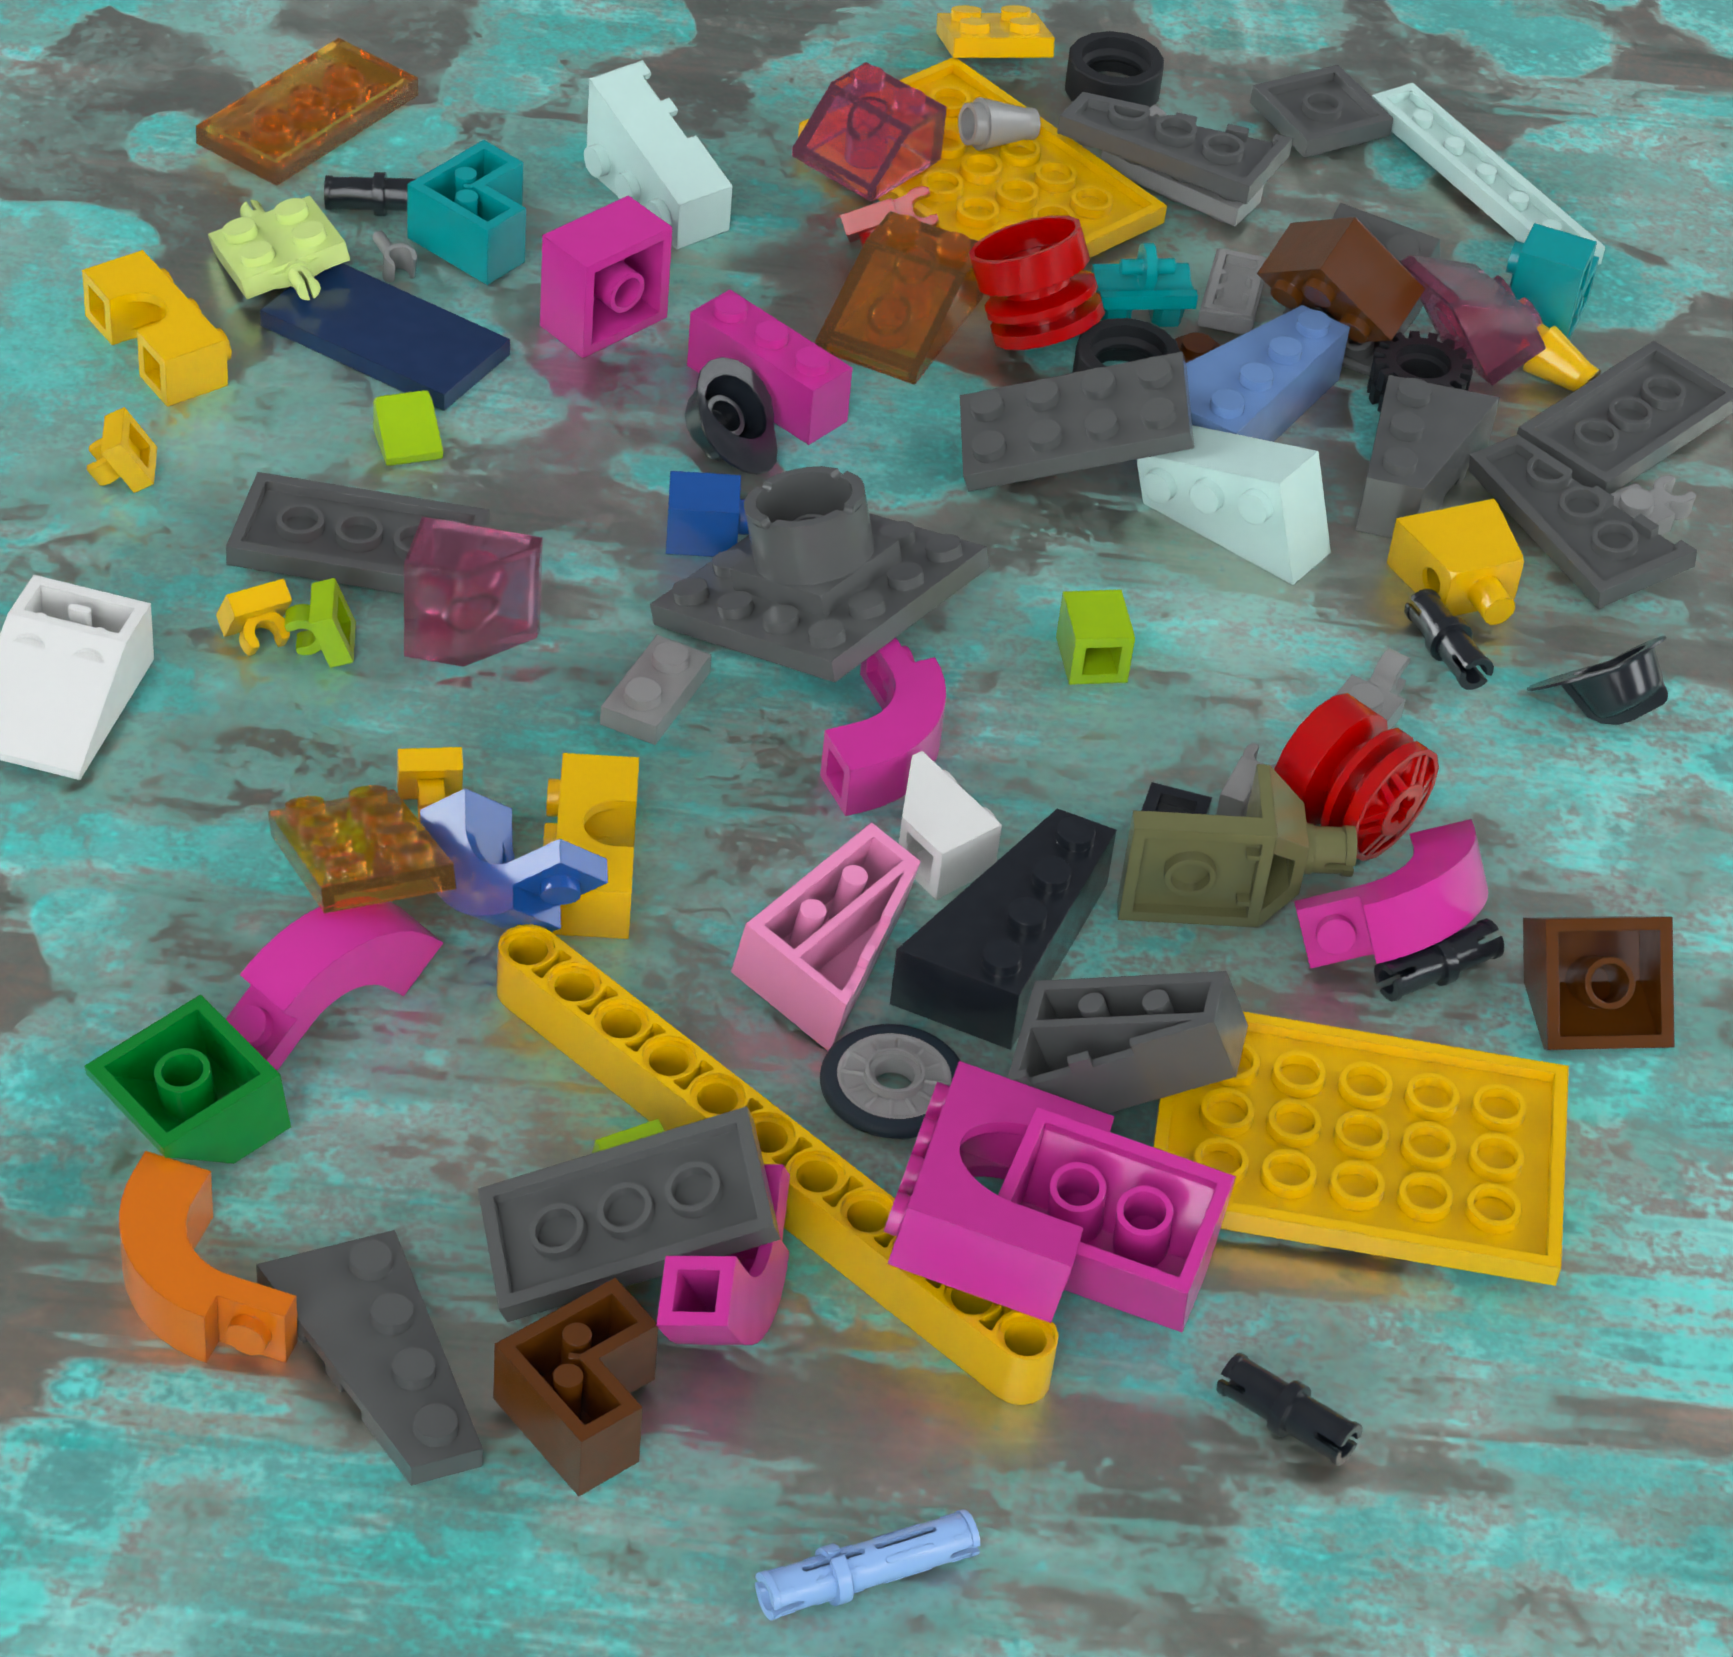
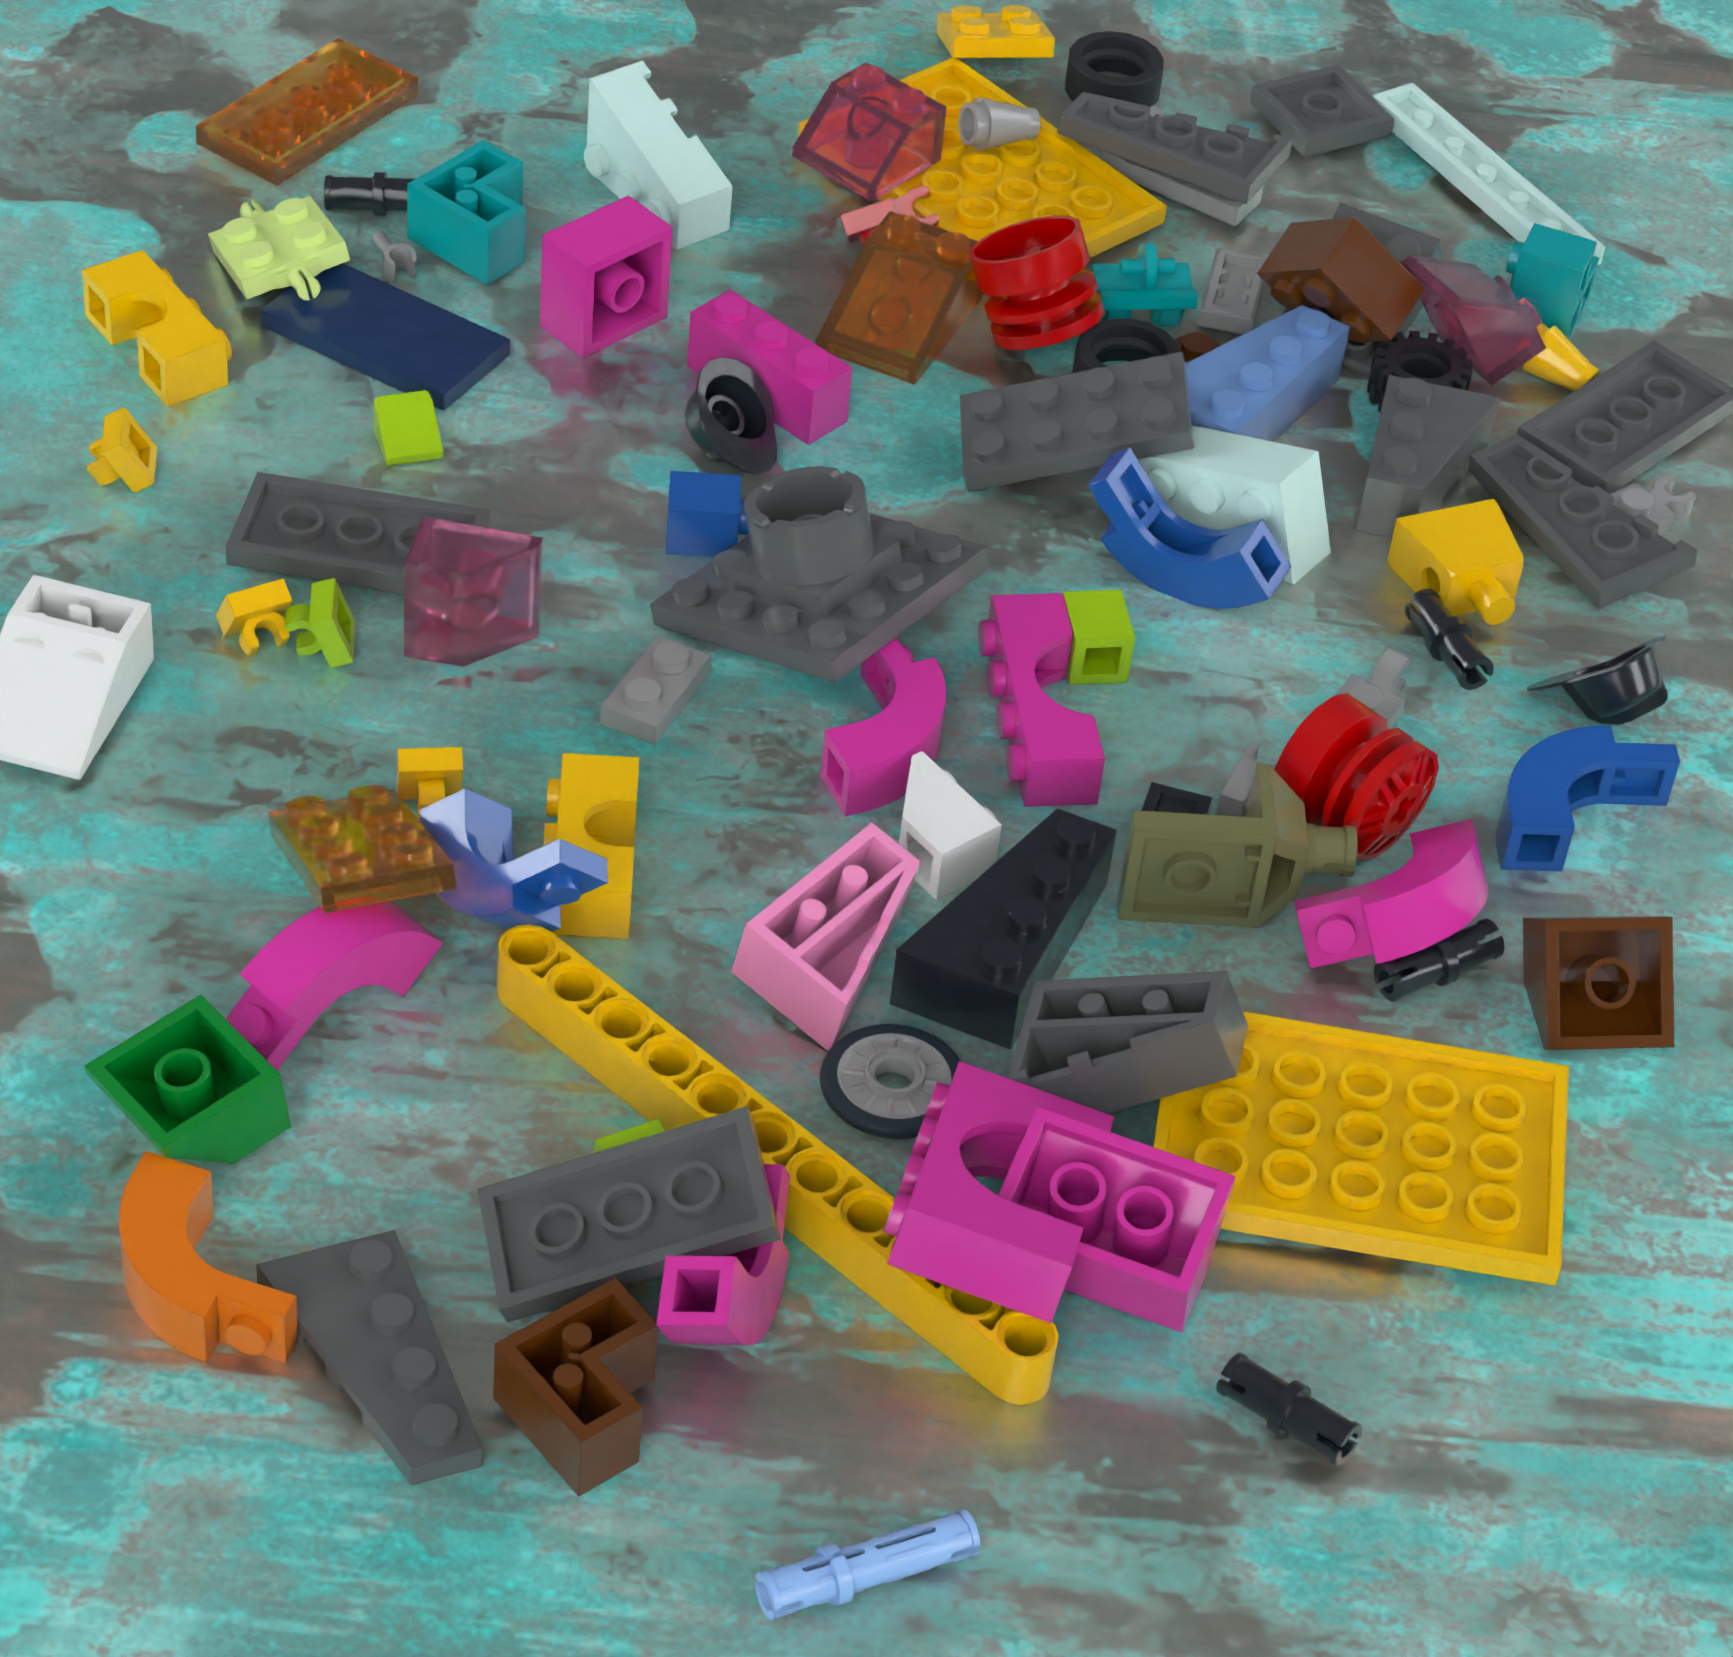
(1050, 747): none -> dark pink arch
(1177, 556): none -> blue arch
(1569, 773): none -> blue arch

